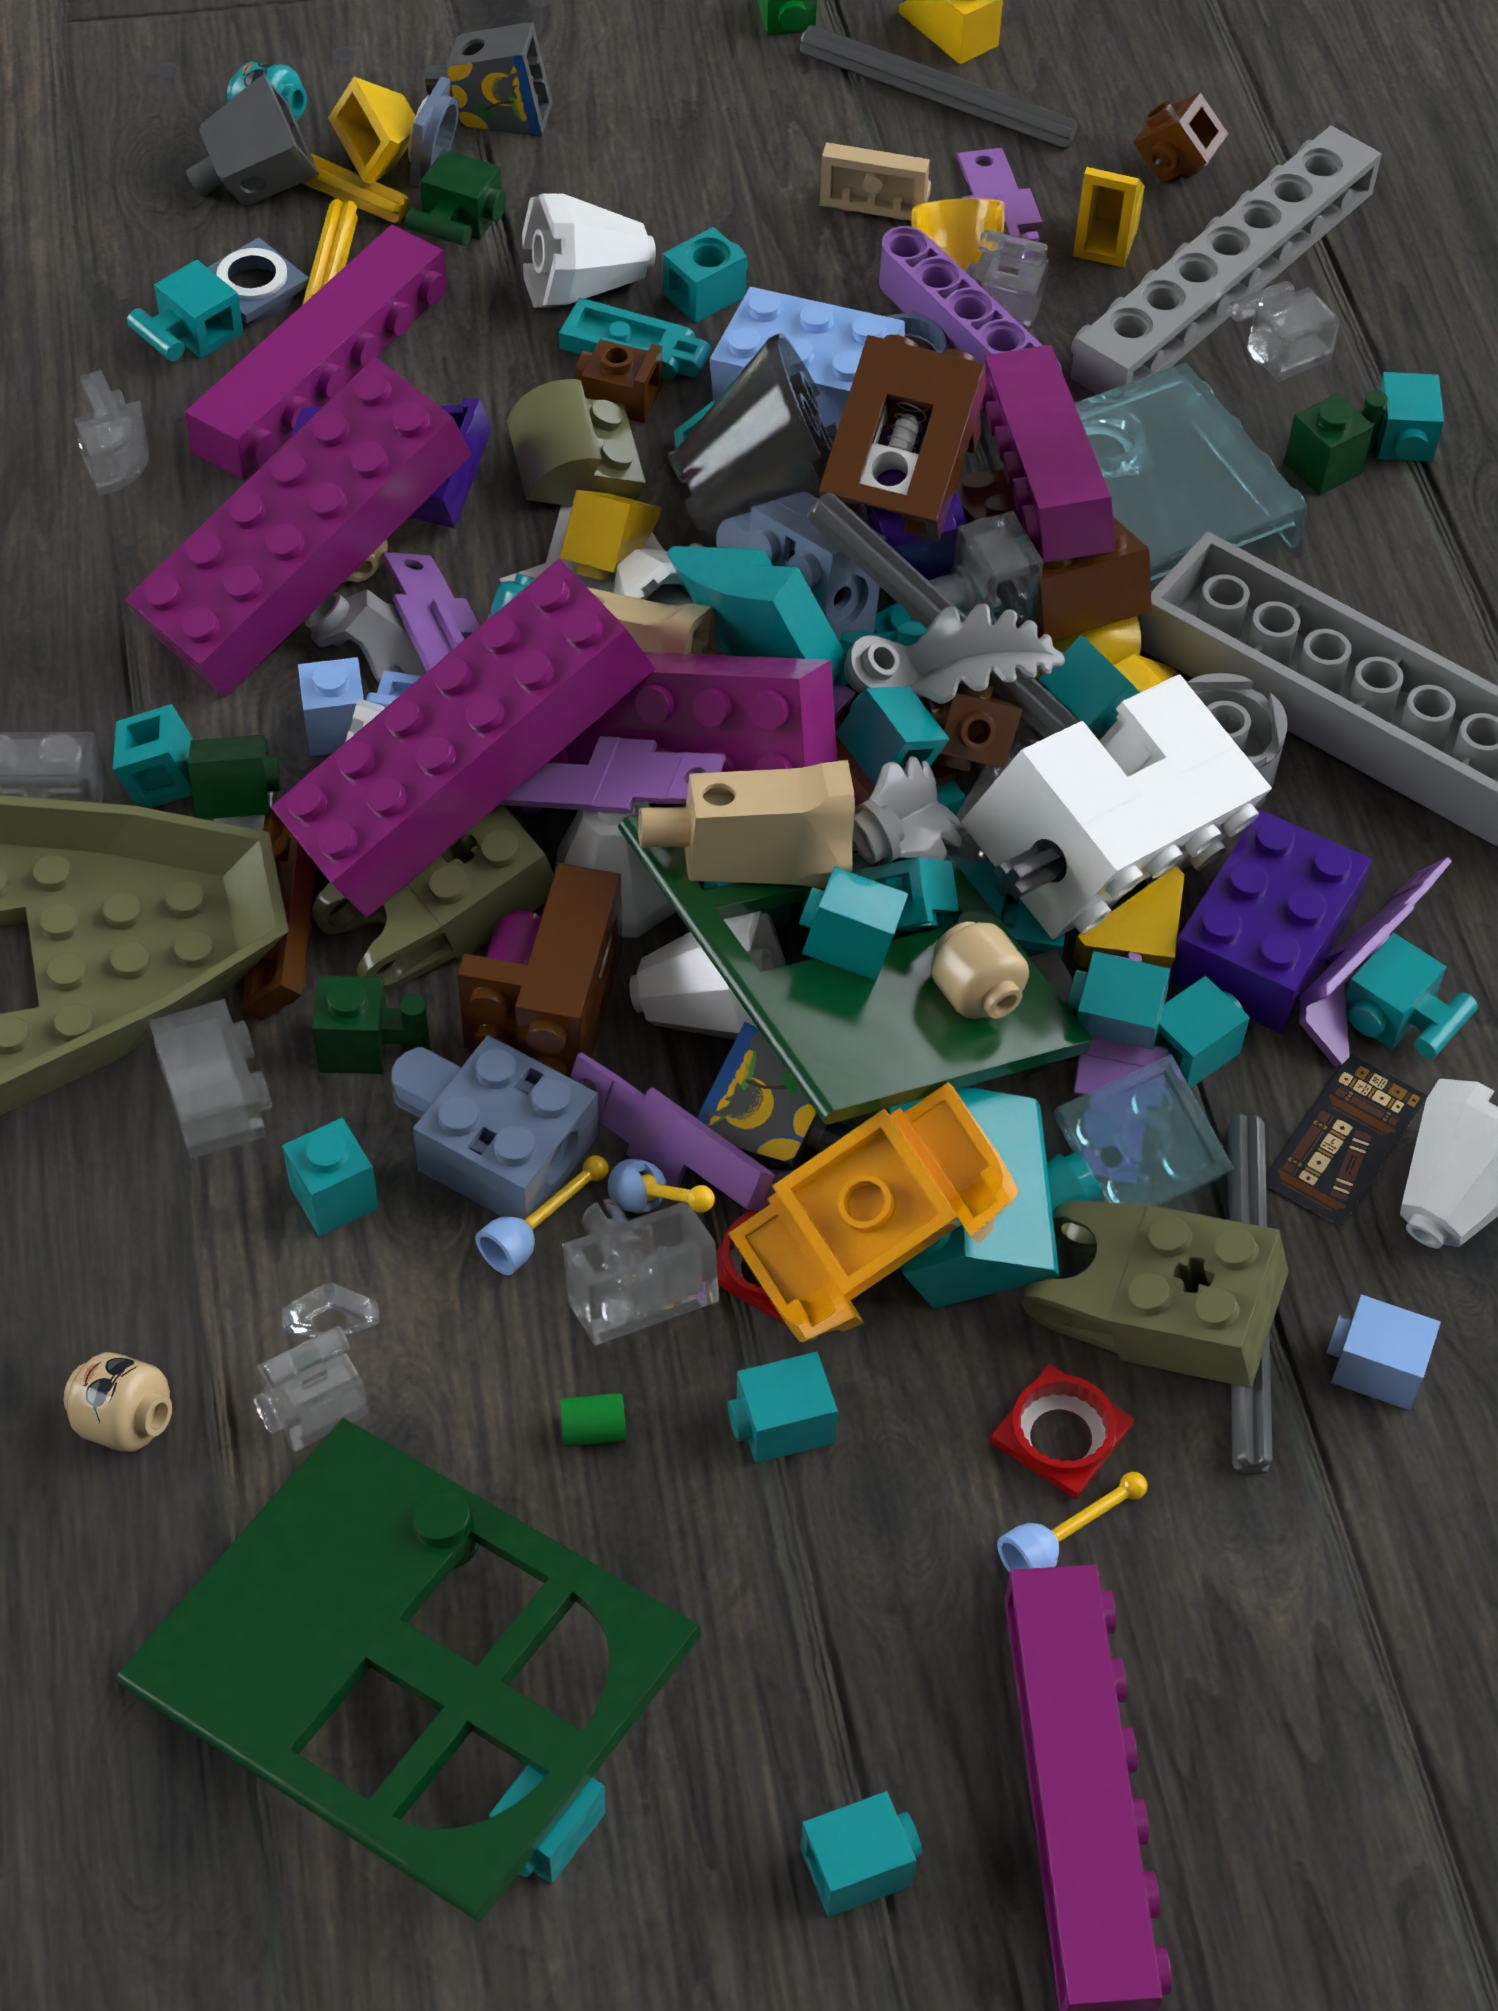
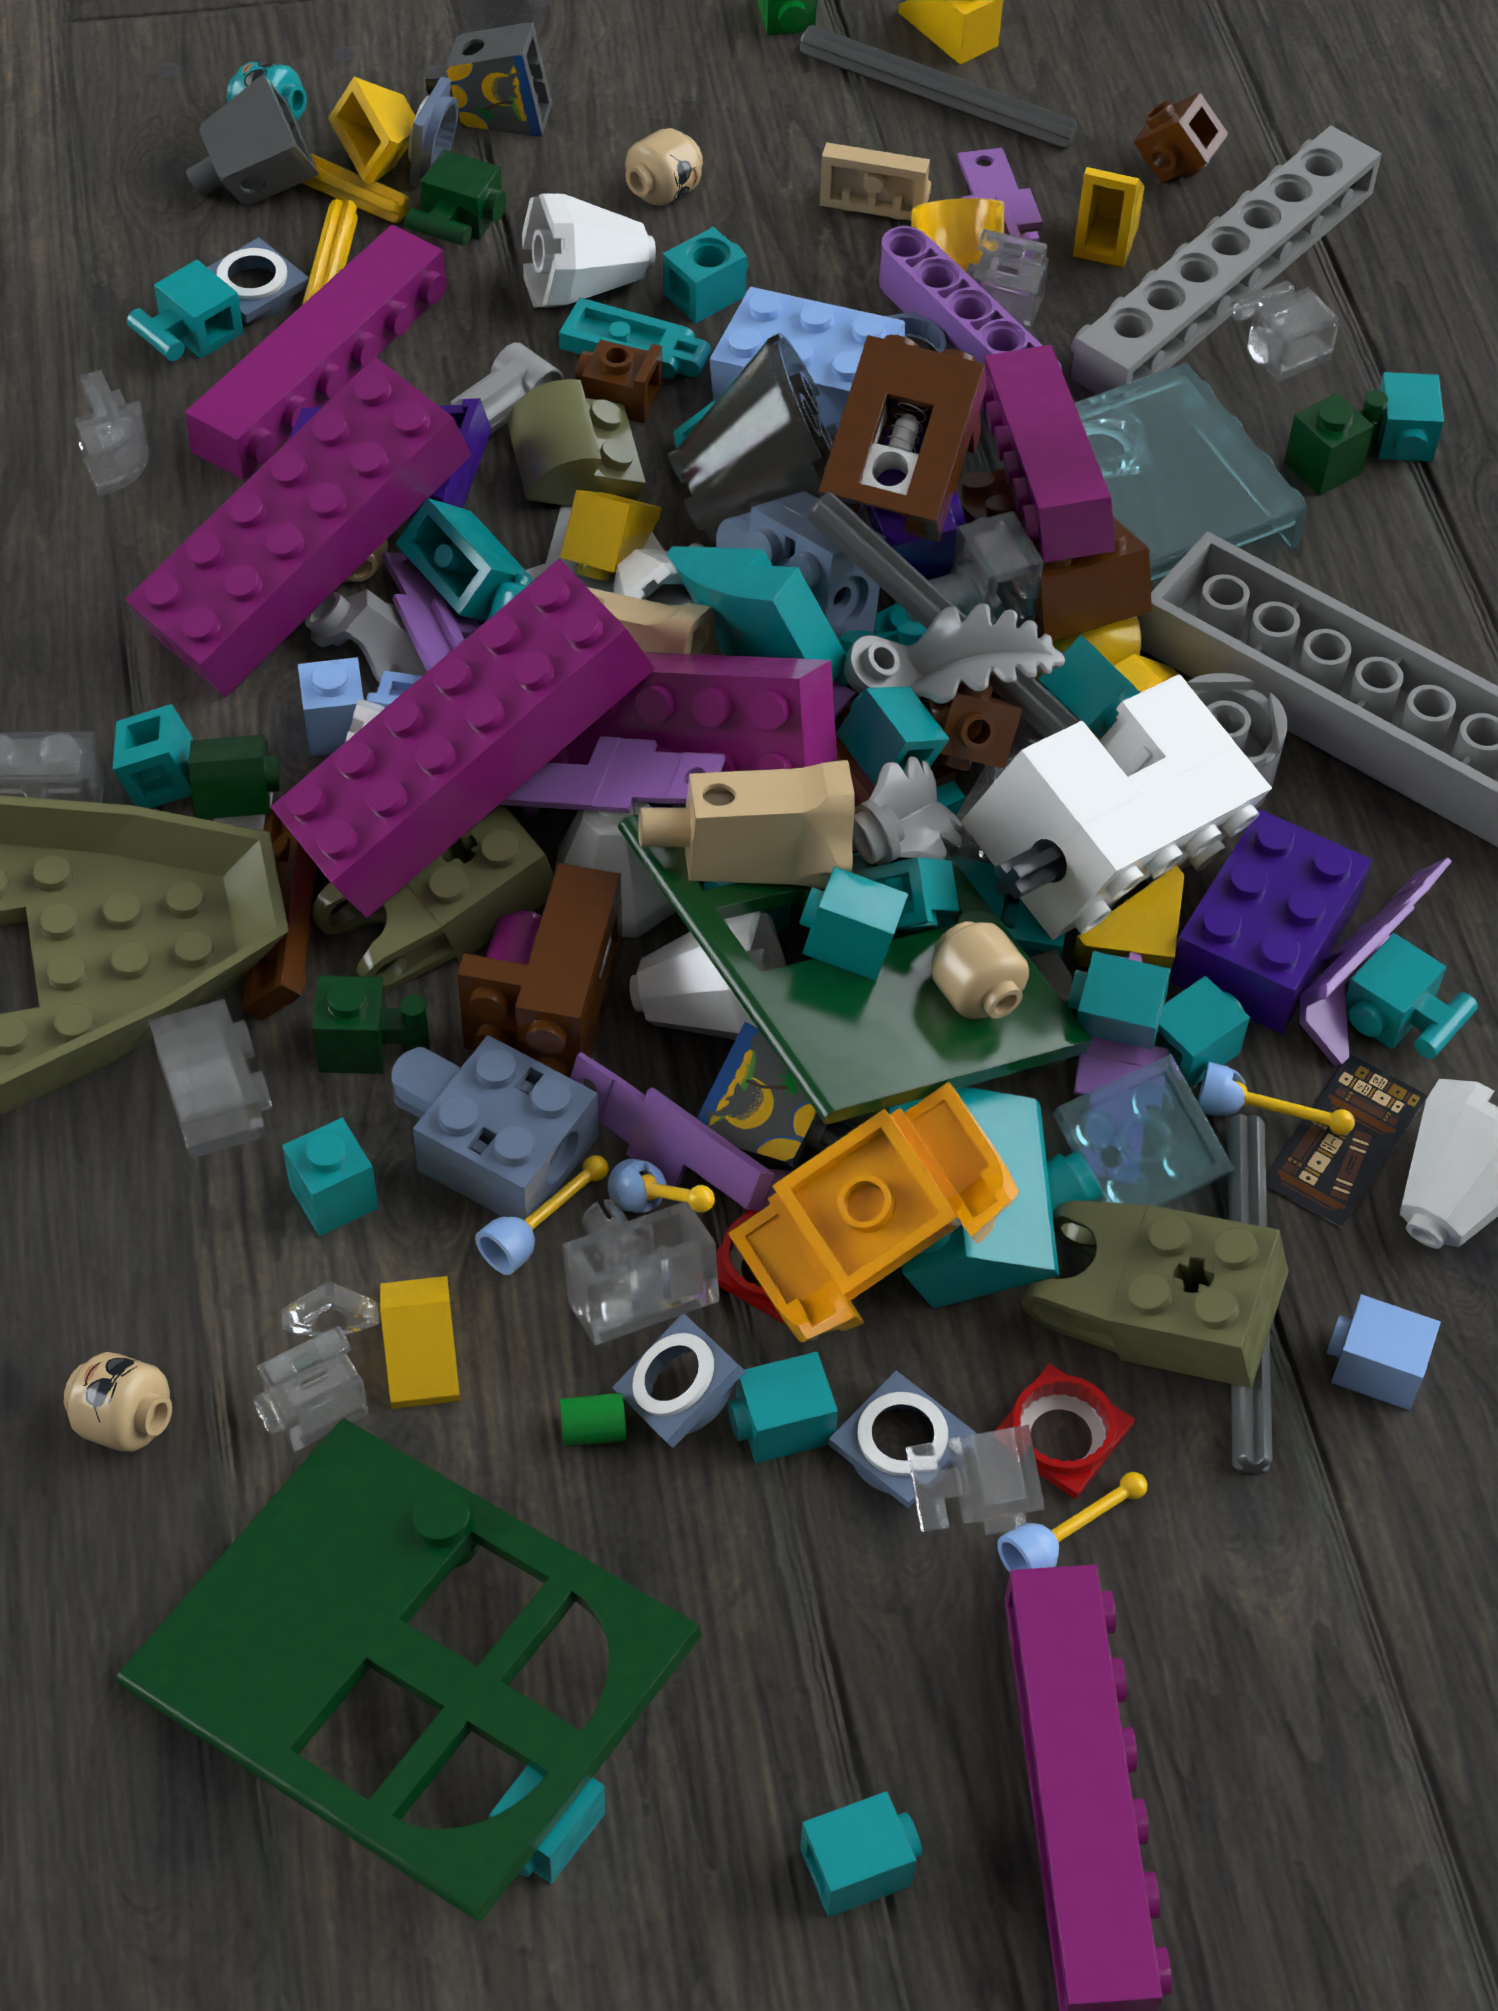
(419, 1342): none -> yellow slope
(458, 557): none -> teal brick
(511, 377): none -> light grey piece
(663, 166): none -> tan head
(700, 1402): none -> sand blue piece
(857, 1446): none -> piece
(990, 1475): none -> clear brick
(1225, 1092): none -> hinge

